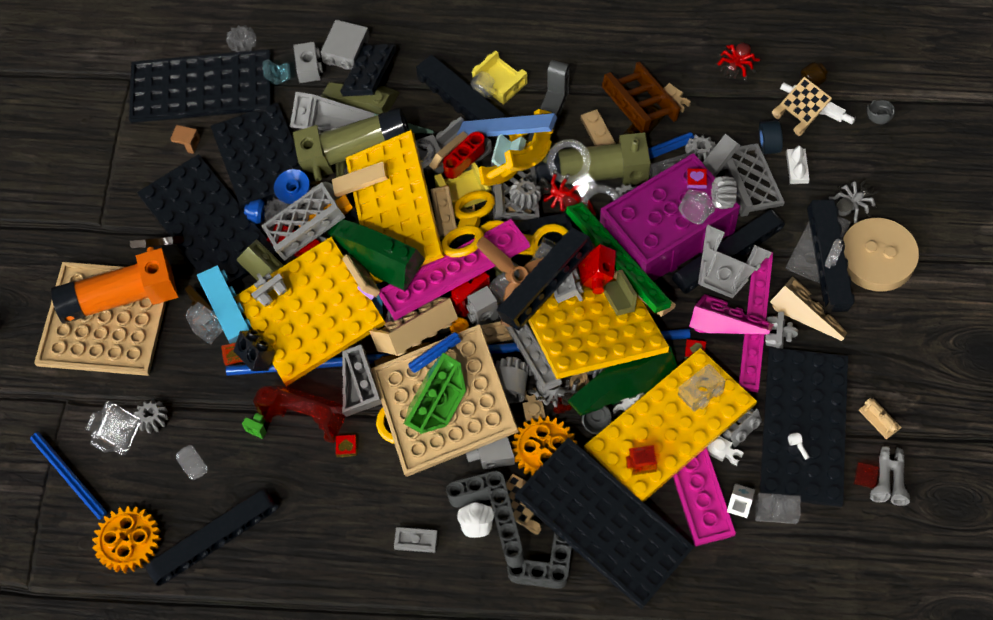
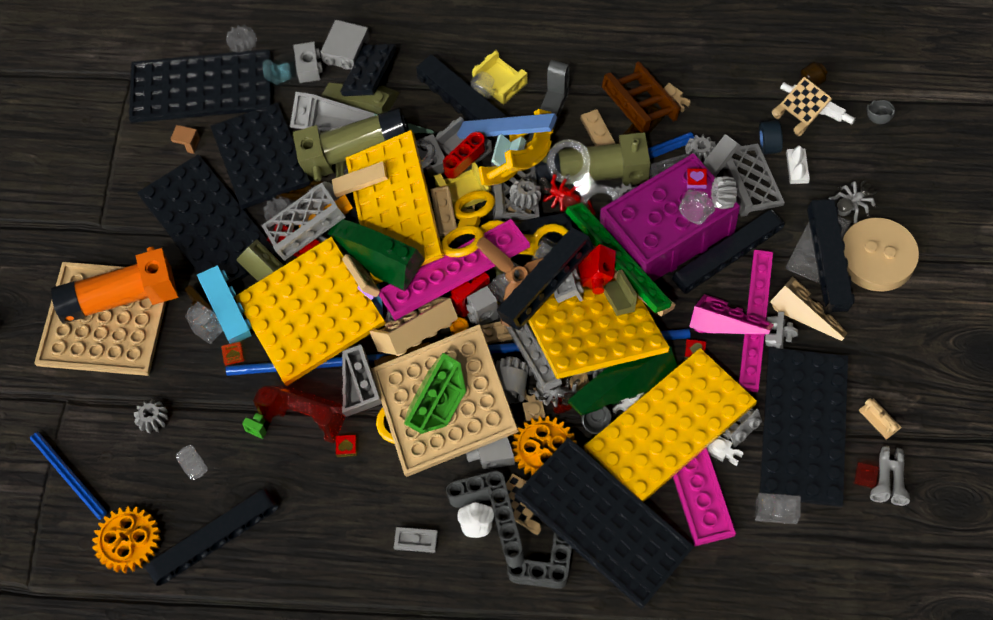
(113, 429): clear panel -> none
(156, 241): dark brown tile -> none
(254, 350): black brick -> none
(255, 211): blue cone -> none
(275, 283): light grey hips -> none
(289, 180): blue dish -> none
(434, 352): blue axle -> none
(439, 157): tan tile -> none
(641, 460): clear red brick -> none
(707, 378): clear brick -> none
(722, 271): light grey wing -> none
(737, 60): animal -> none
(741, 500): white brick -> none
(796, 438): white hand -> none
(834, 253): clear gear -> none

